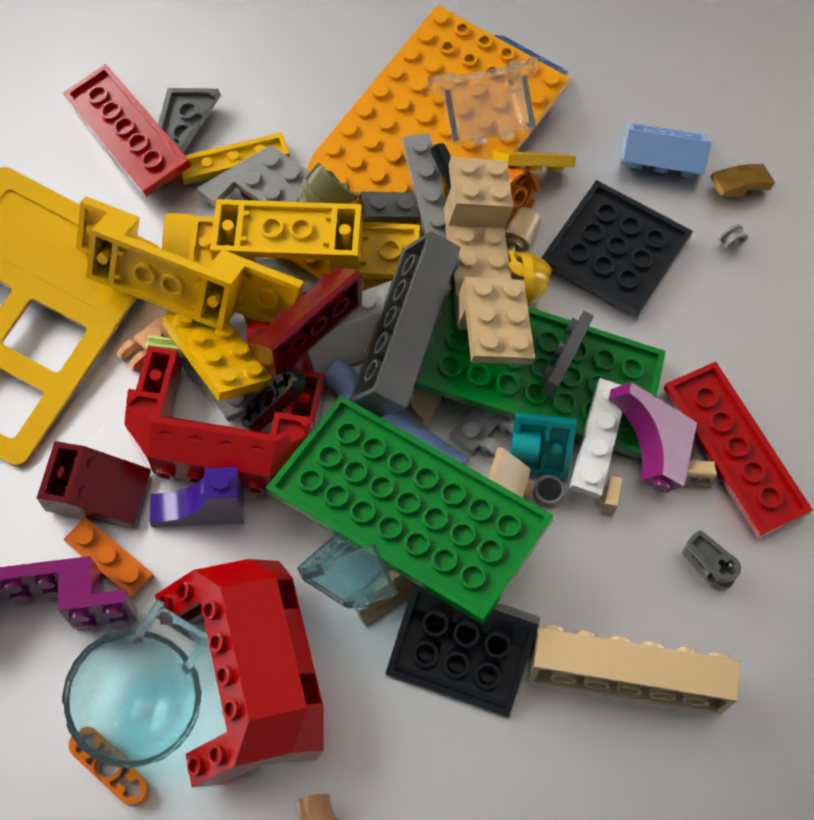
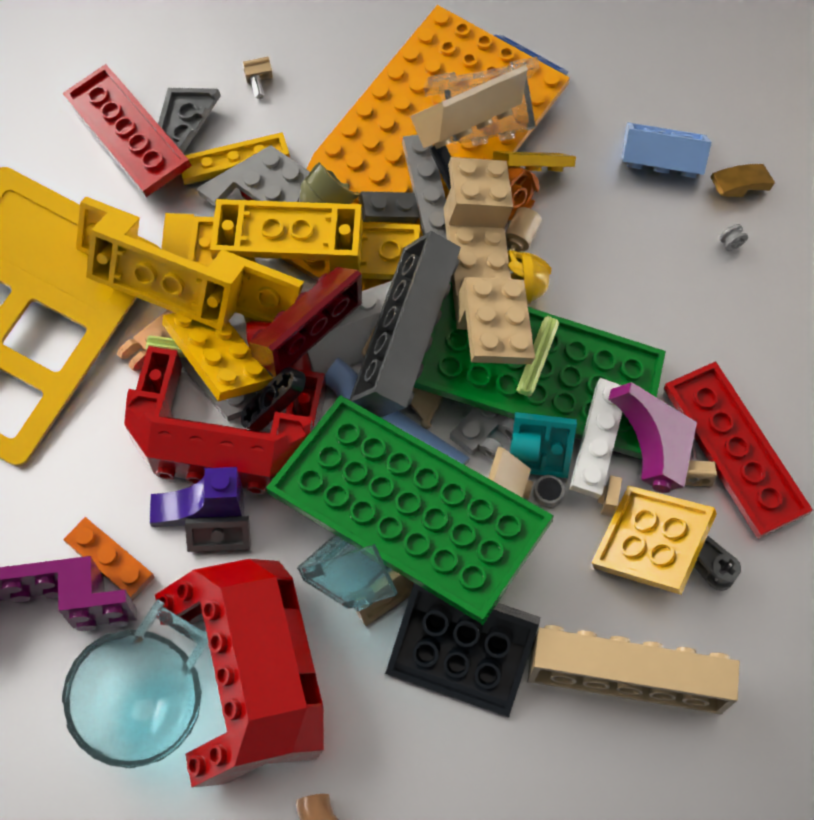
(92, 485): dark red slope -> none
(120, 790): orange beam -> none
(218, 533): none -> dark grey plate
(255, 71): none -> tan piece
(470, 108): none -> tan slope
(541, 349): none -> yellowish green axle
(564, 353): dark grey plate -> none
(616, 248): black plate -> none
(654, 539): none -> yellow plate

